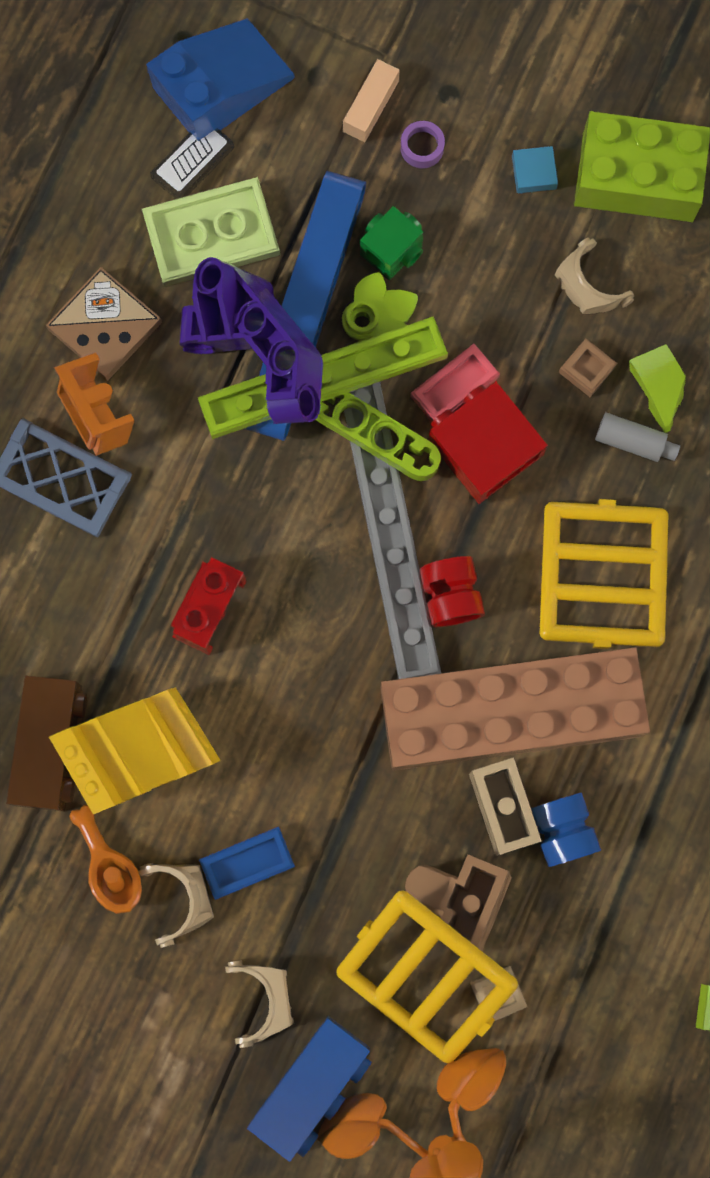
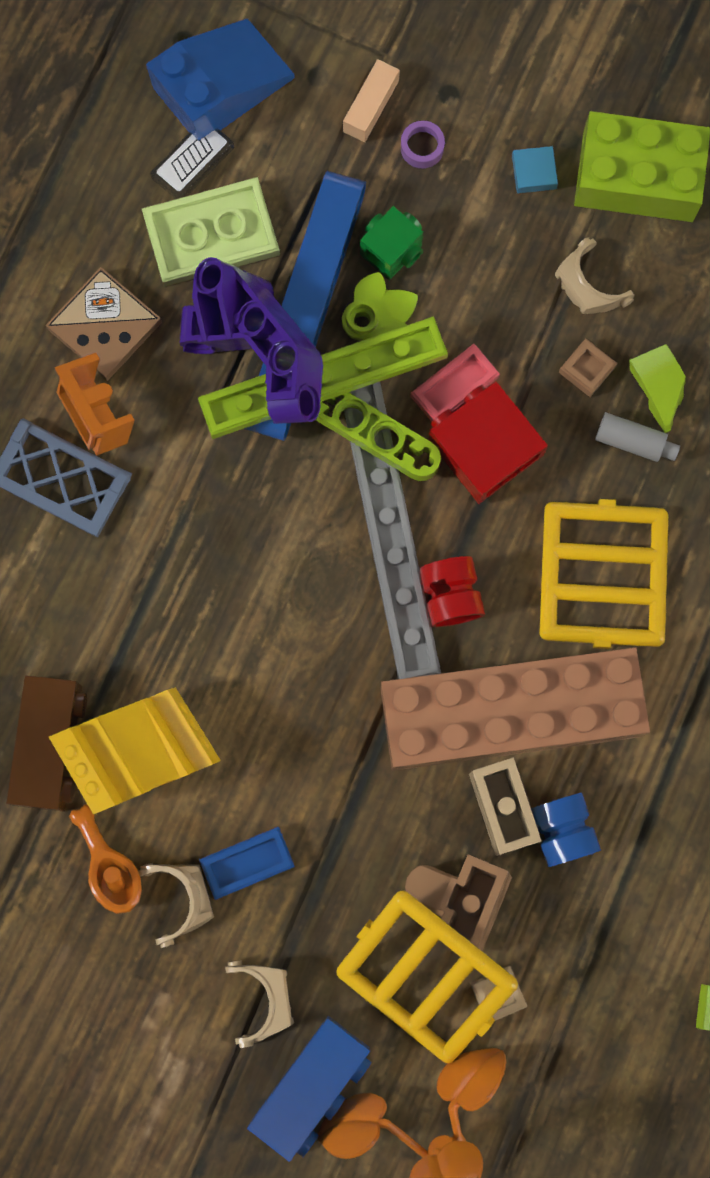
(206, 604): red window -> none

